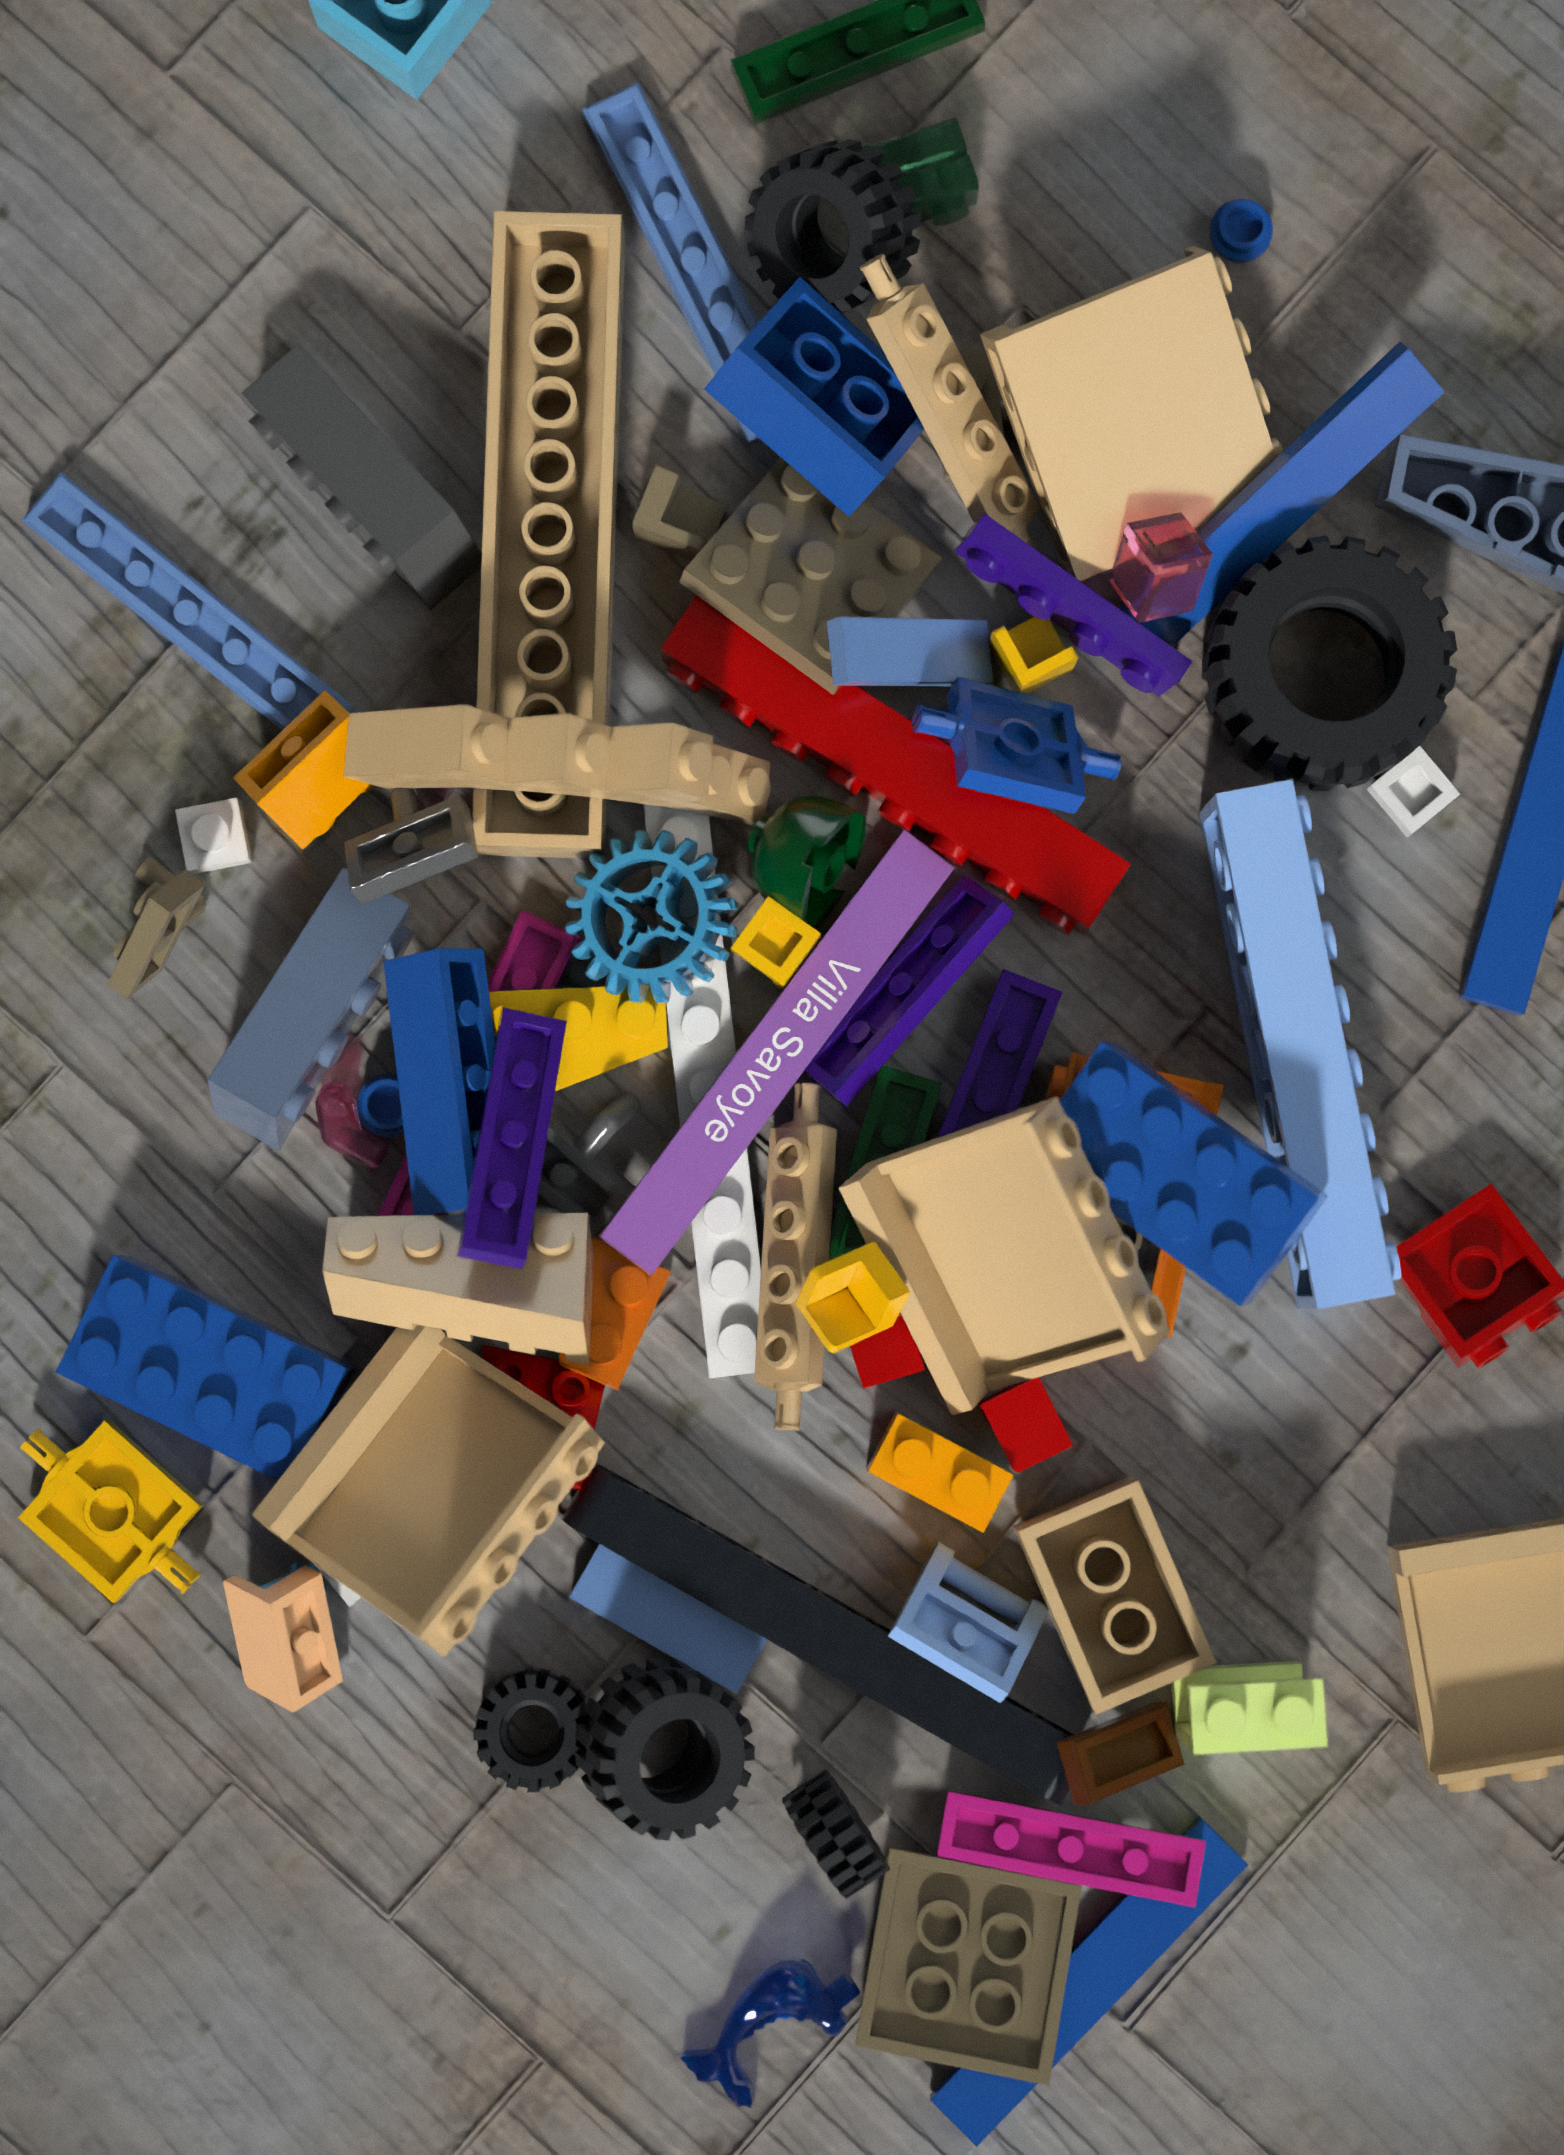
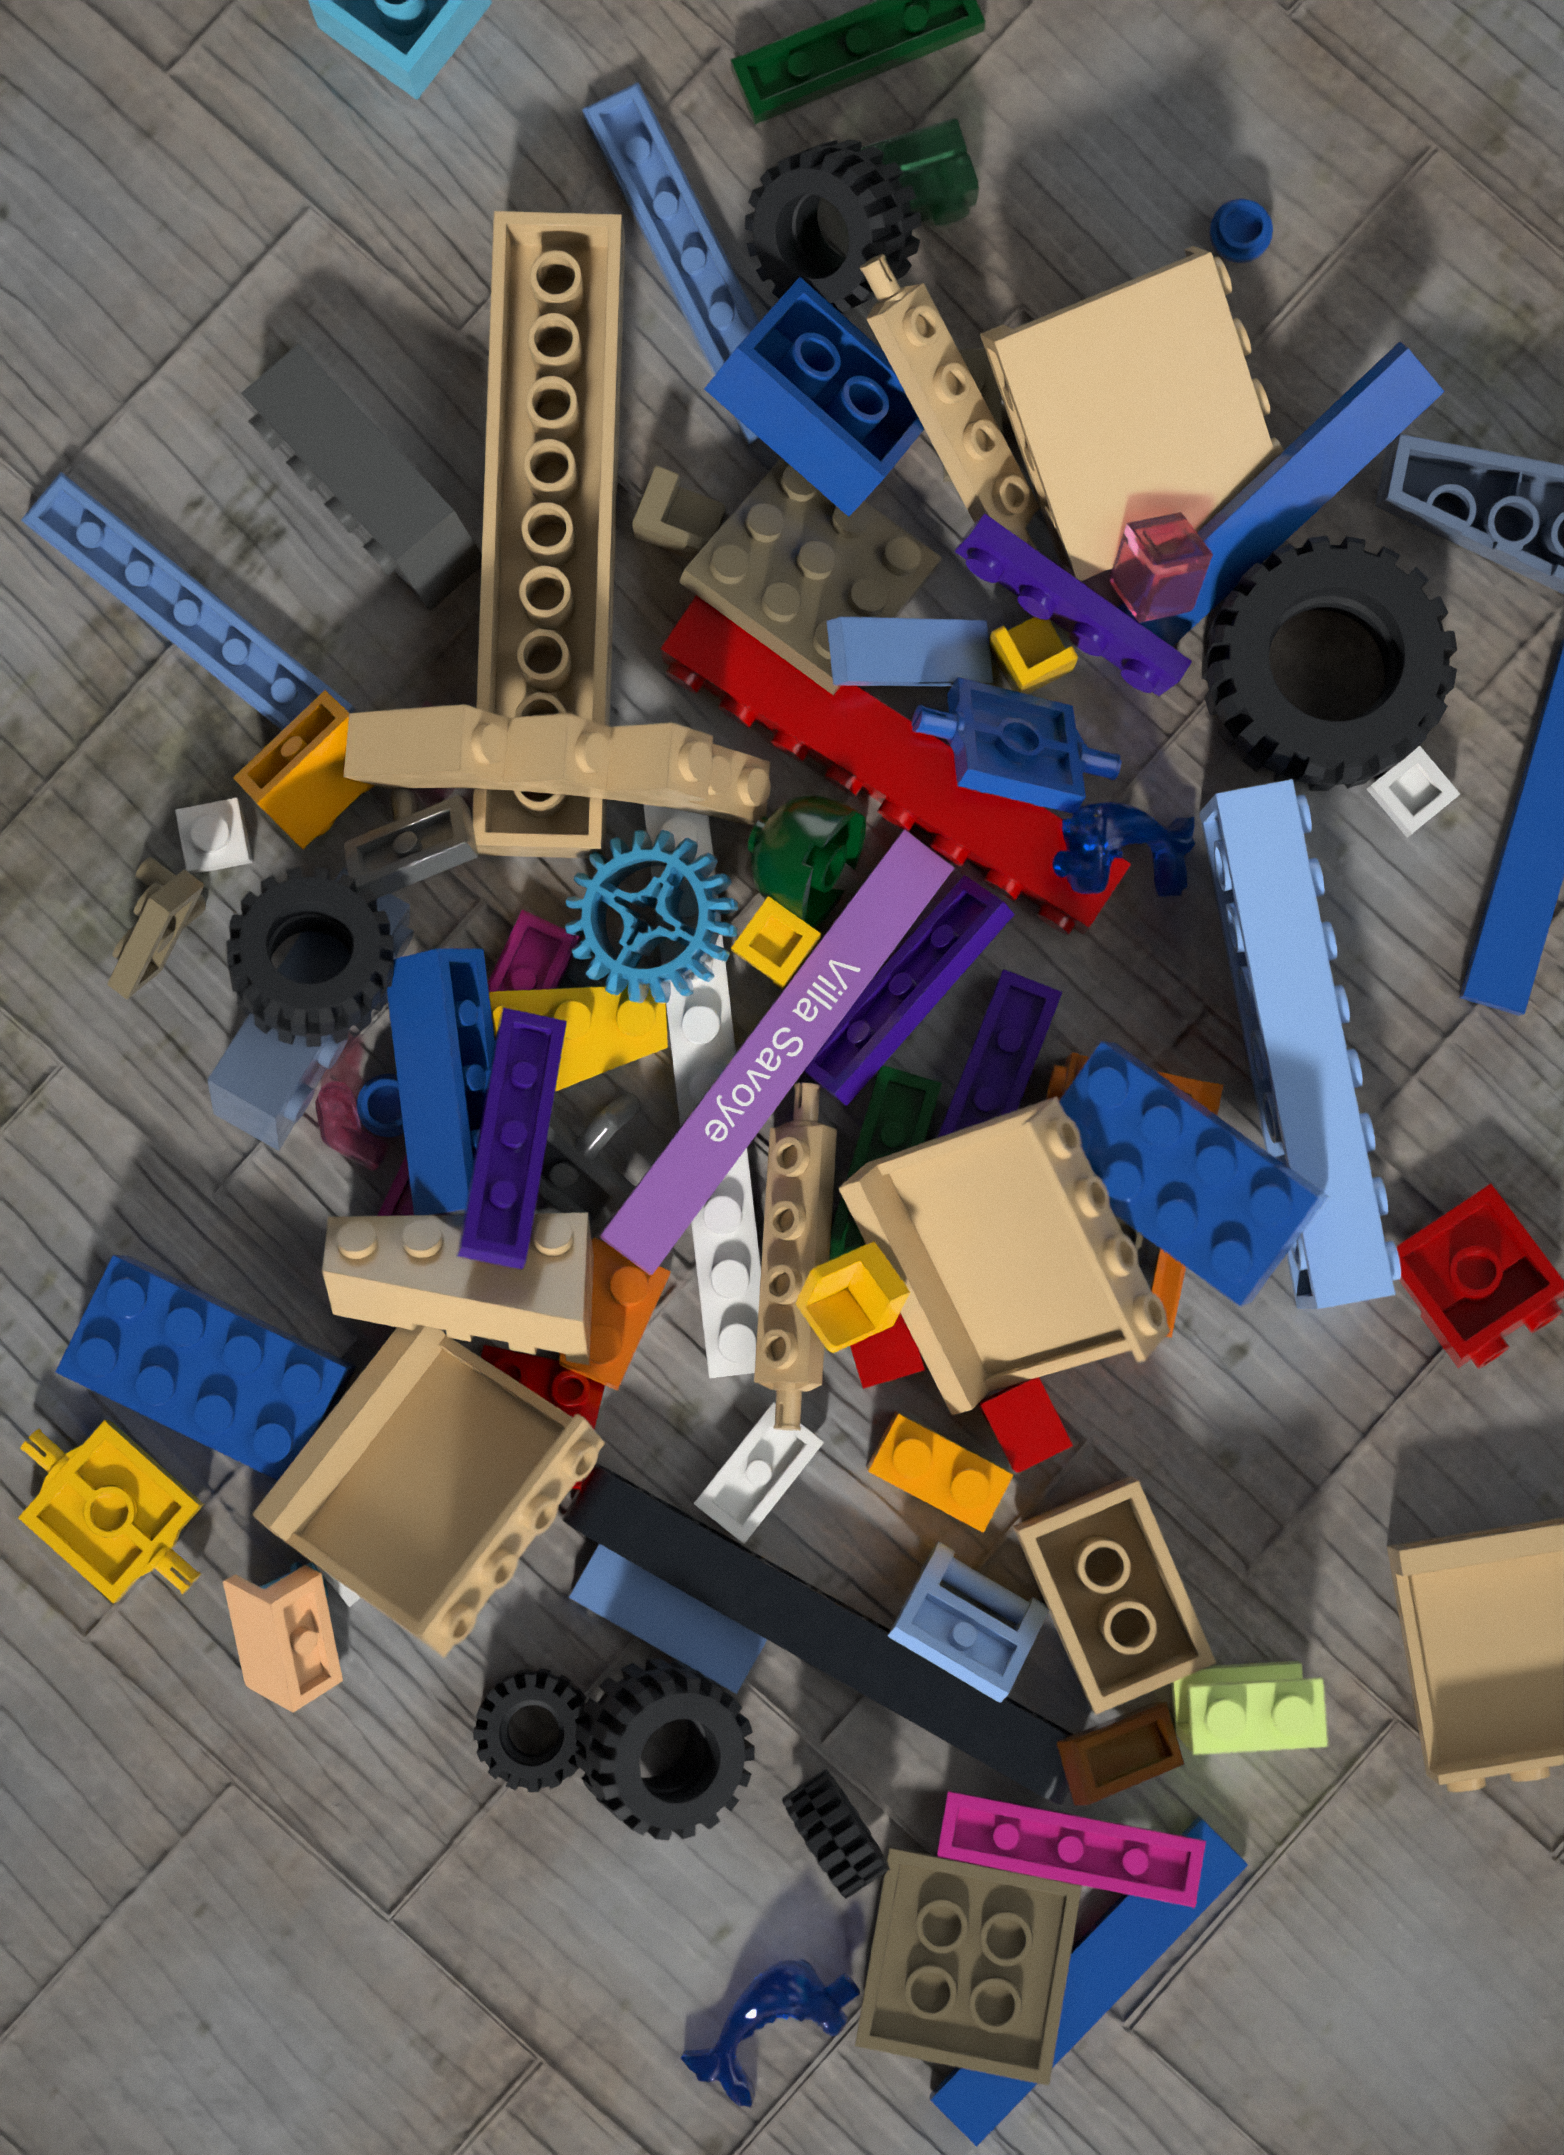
(300, 907): none -> black tyre
(757, 1475): none -> white plate
(1104, 827): none -> clear blue animal

